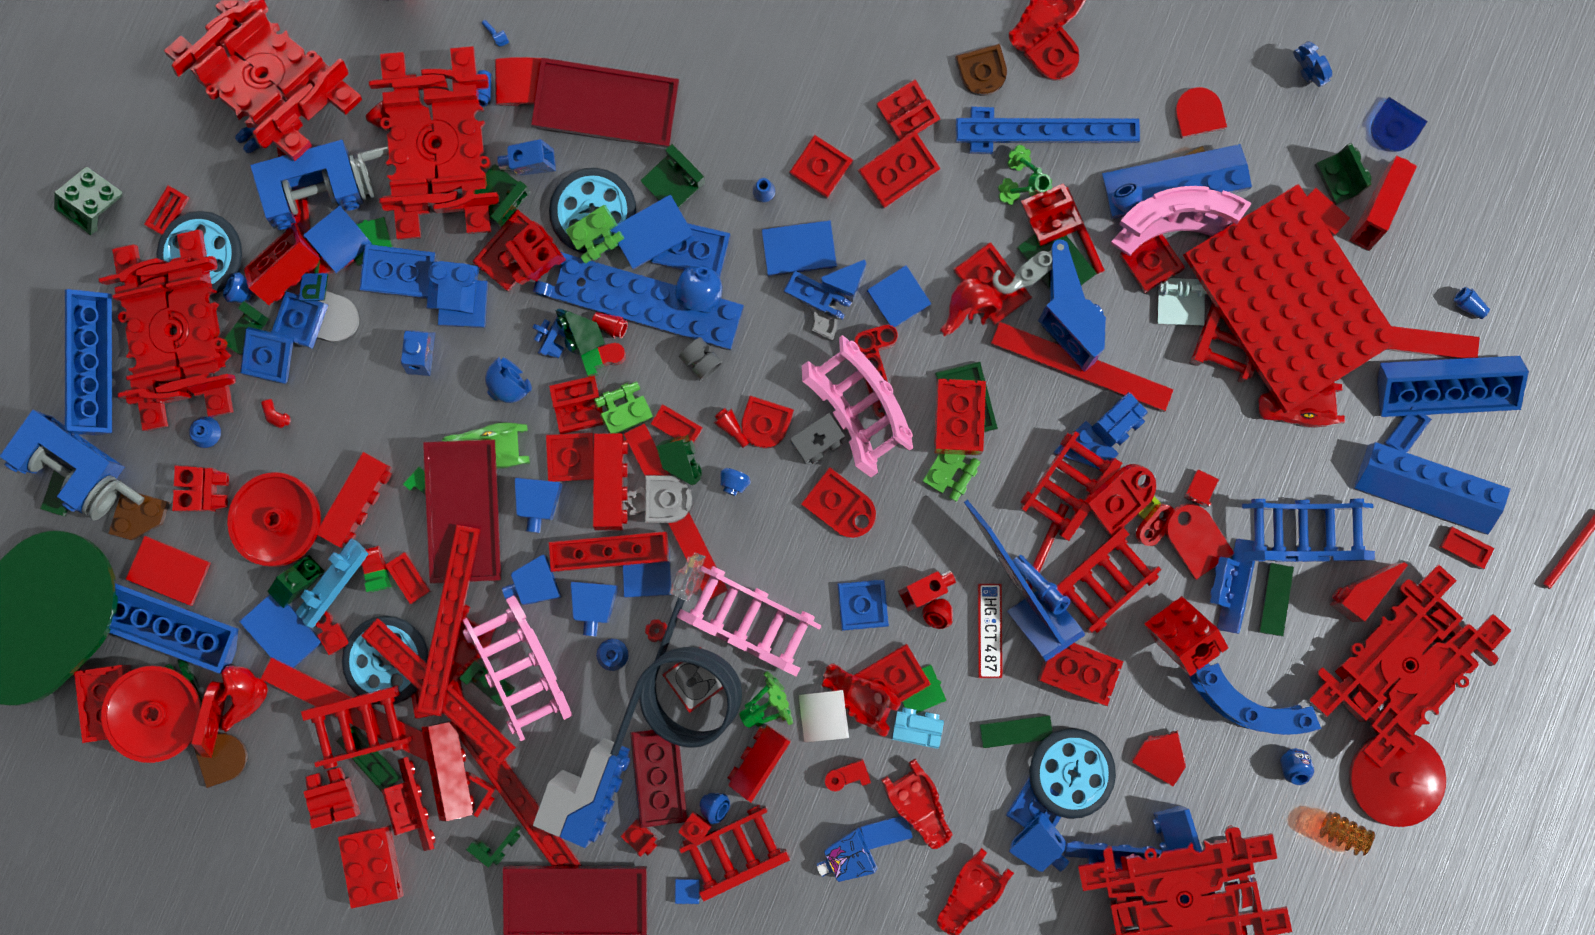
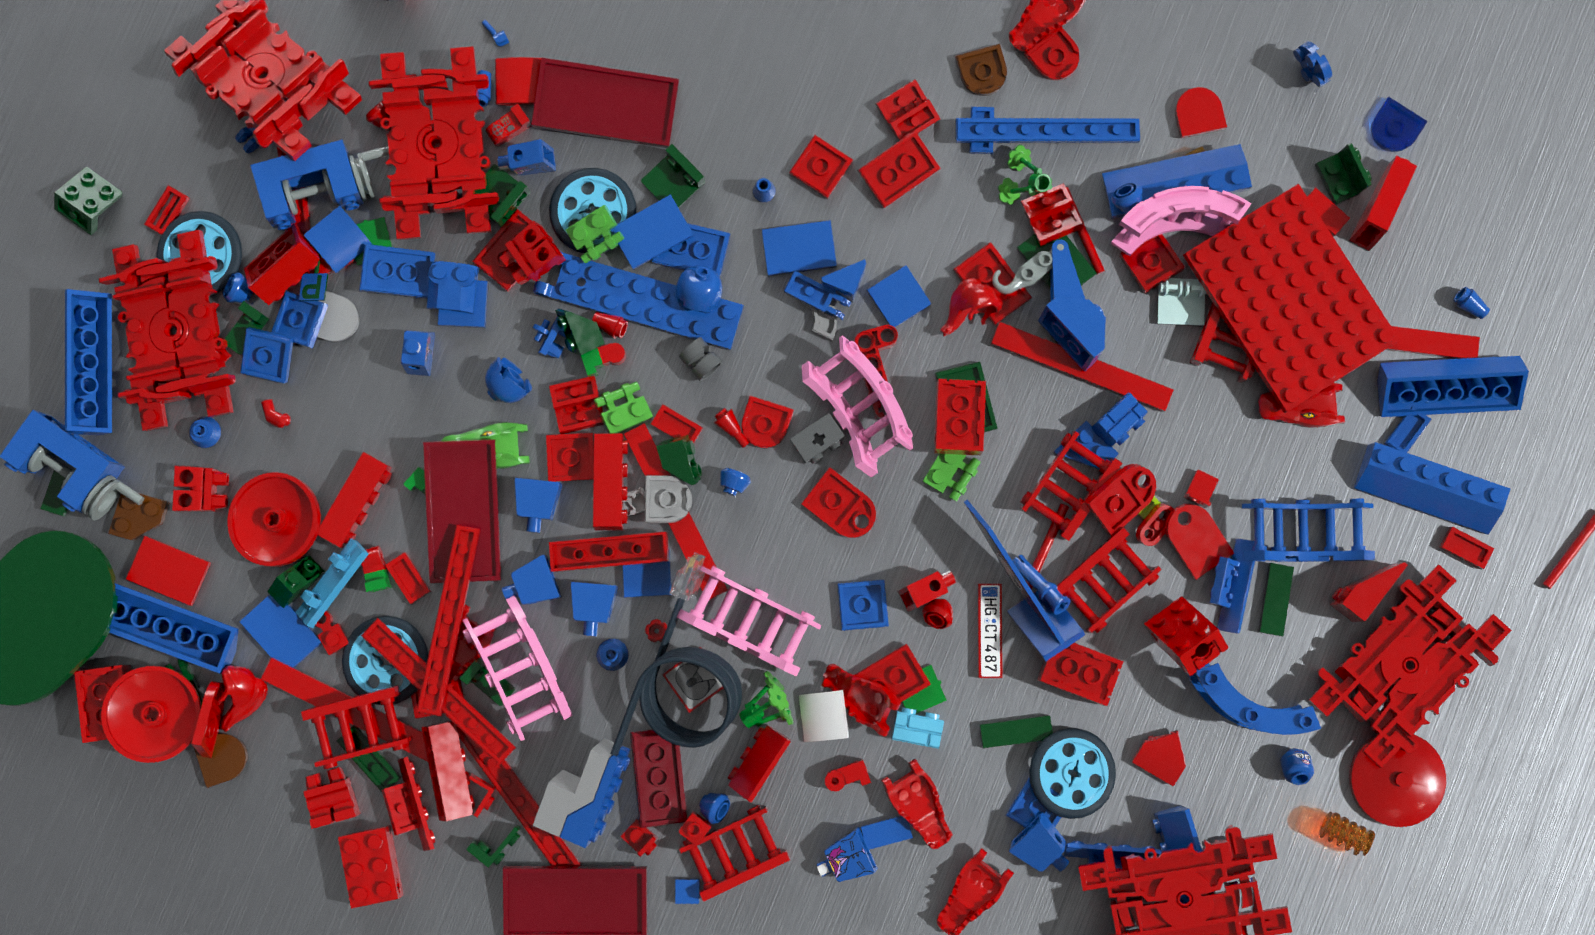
(508, 126): none -> red leg

